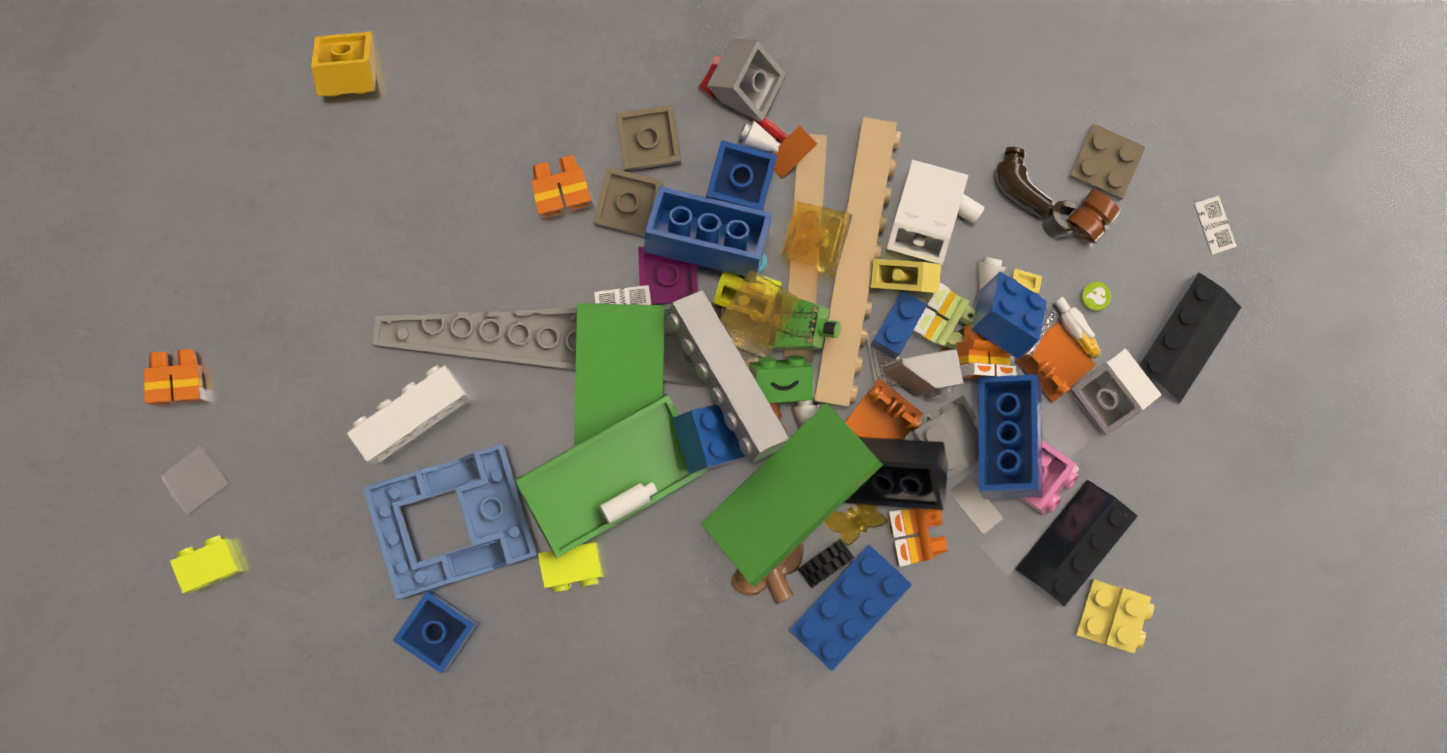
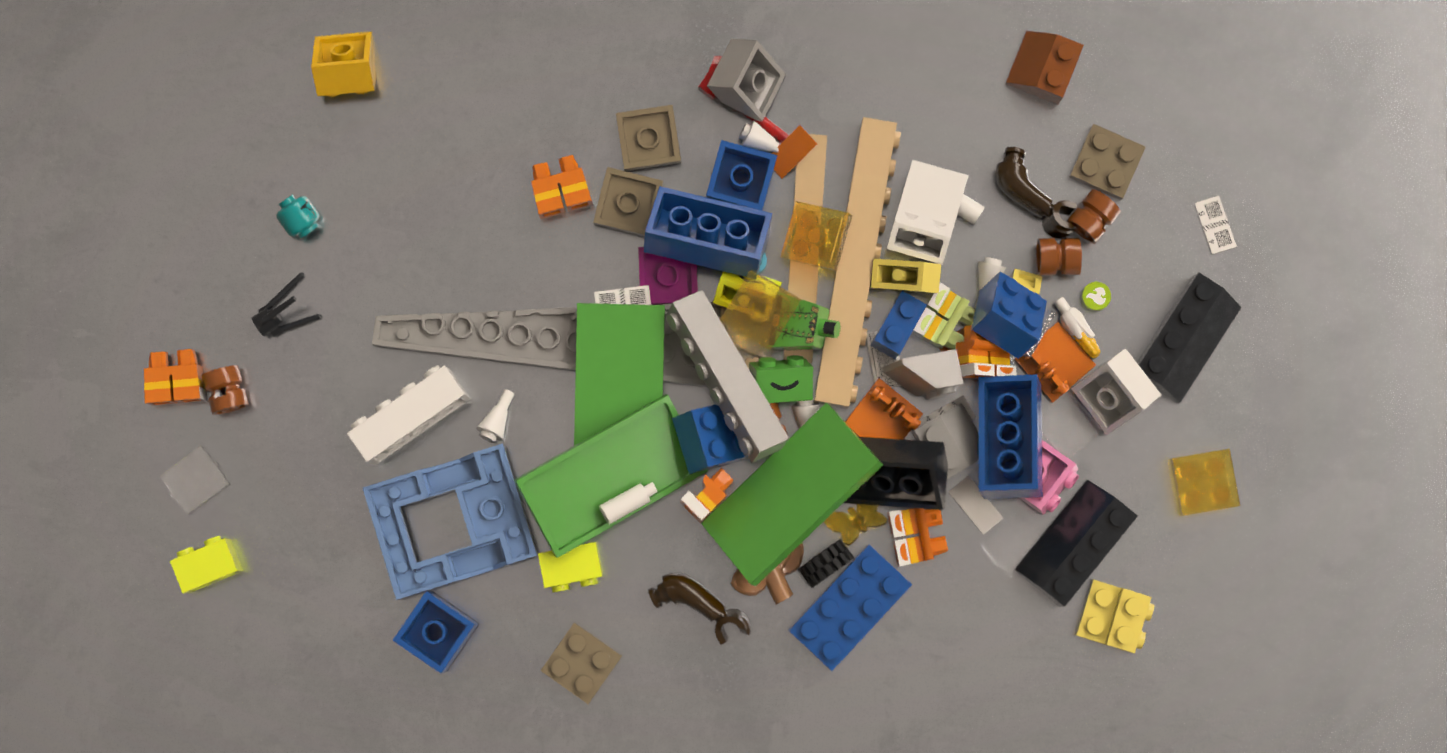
(226, 380): none -> dark orange wheel
(268, 318): none -> black plant
(297, 216): none -> teal head
(494, 423): none -> white cone
(581, 663): none -> dark tan plate
(687, 591): none -> dark brown piece
(709, 497): none -> orange hips
(1044, 65): none -> dark orange slope
(1062, 256): none -> dark orange wheel
(1205, 482): none -> clear yellow plate

